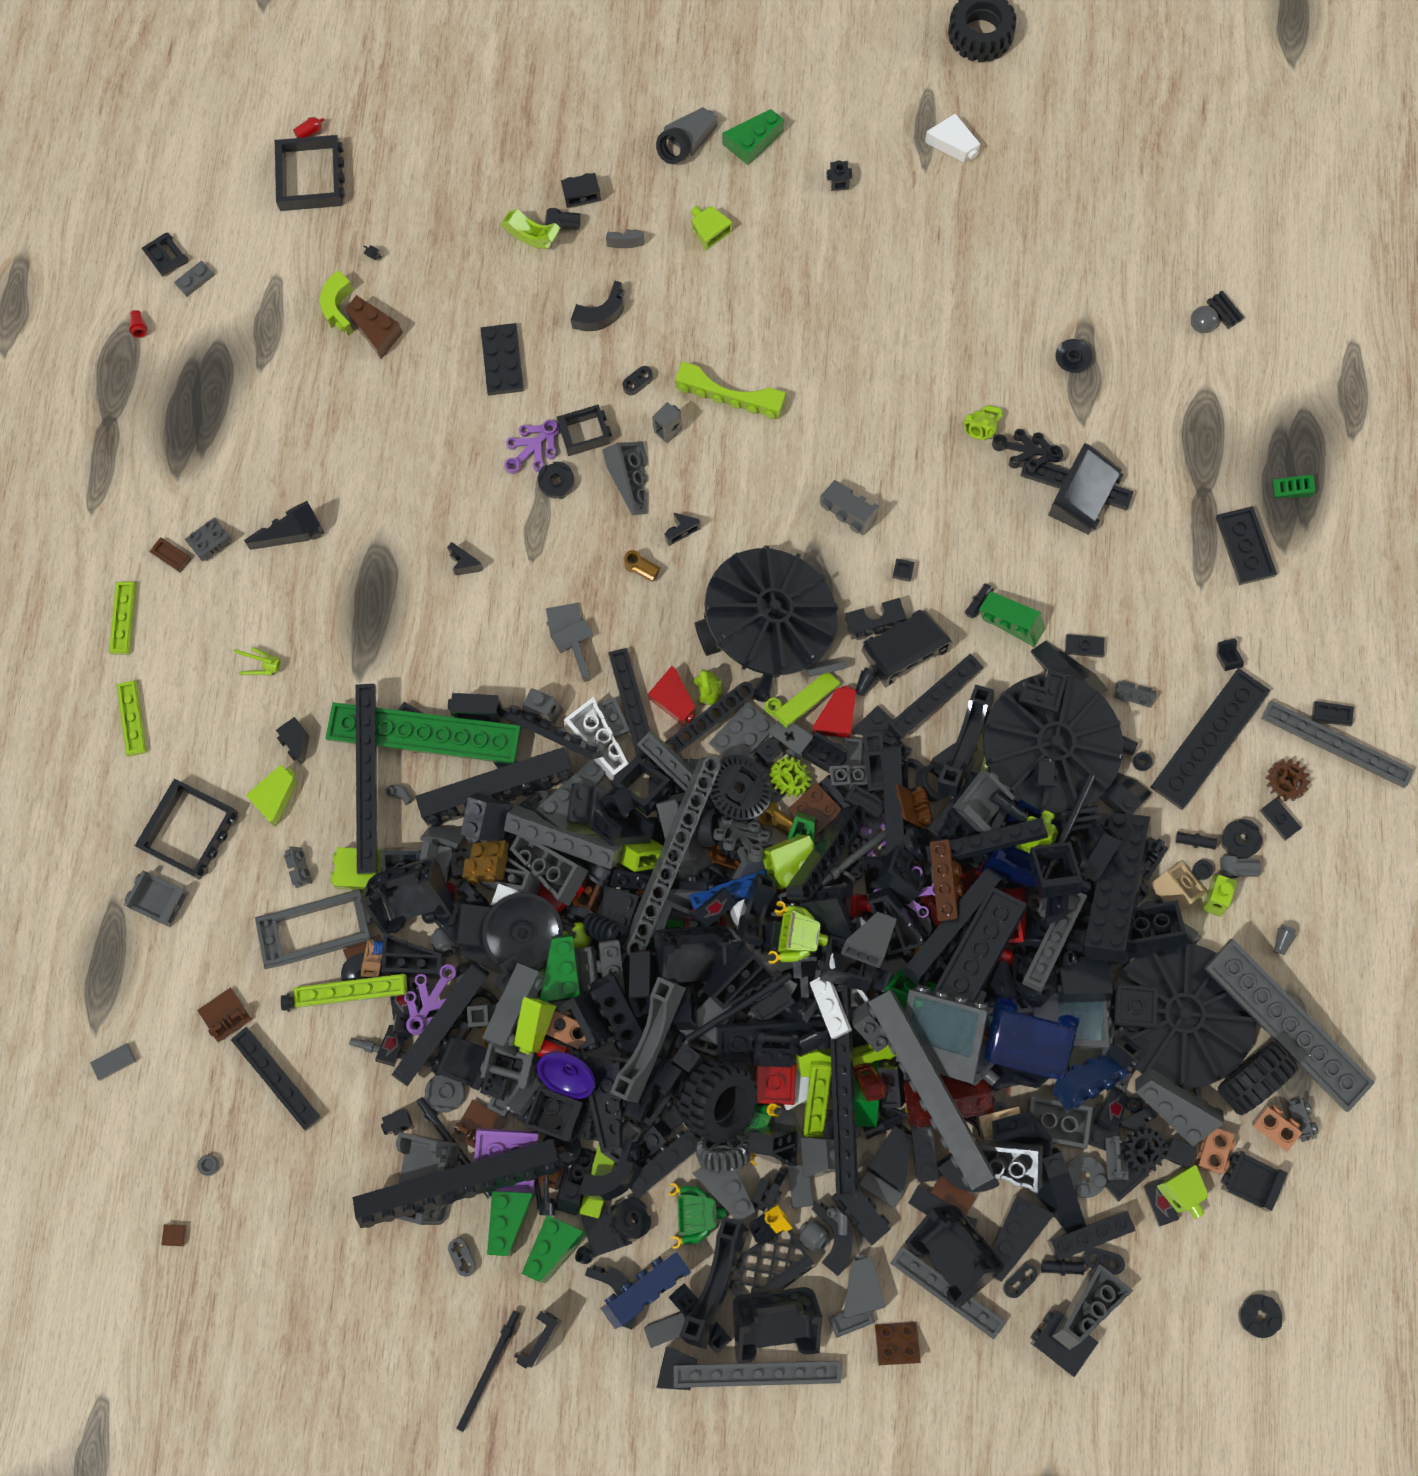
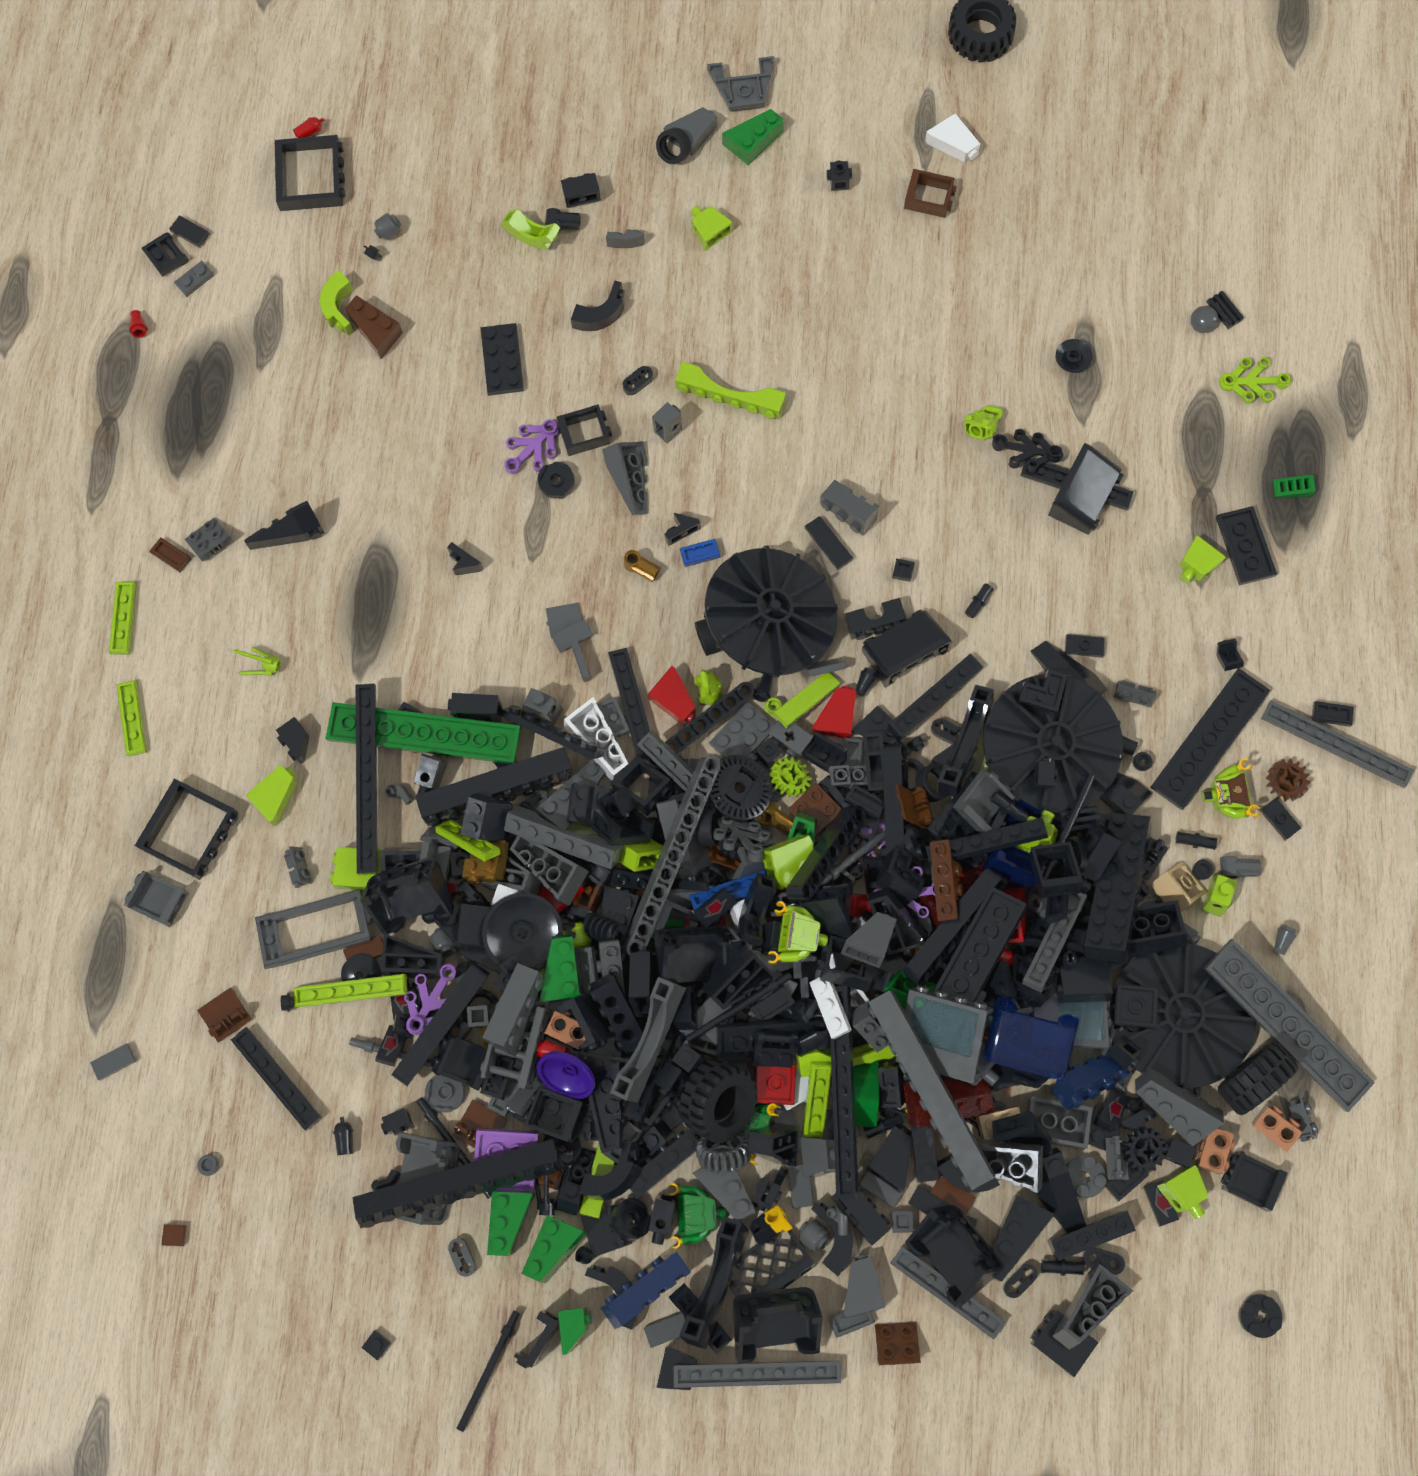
(189, 231): none -> black tile
(343, 1137): none -> black piece
(372, 958): medium nougat leg -> none
(376, 1345): none -> black plate
(387, 226): none -> dark grey head
(389, 1181): none -> black arm
(429, 767): none -> torso
(480, 848): none -> lime tile
(533, 1024): lime slope -> none
(573, 1326): none -> green slope
(663, 1209): none -> black torso
(699, 552): none -> blue plate
(746, 90): none -> dark grey wing
(828, 543): none -> black tile
(871, 1083): clear red slope -> none
(902, 1221): none -> dark grey plate
(916, 743): none -> black plate
(932, 180): none -> reddish brown window
(943, 735): none -> black beam
(1013, 618): green wedge -> none
(1200, 560): none -> lime torso
(1231, 792): none -> torso
(1232, 844): black plate -> none
(1253, 381): none -> lime plant

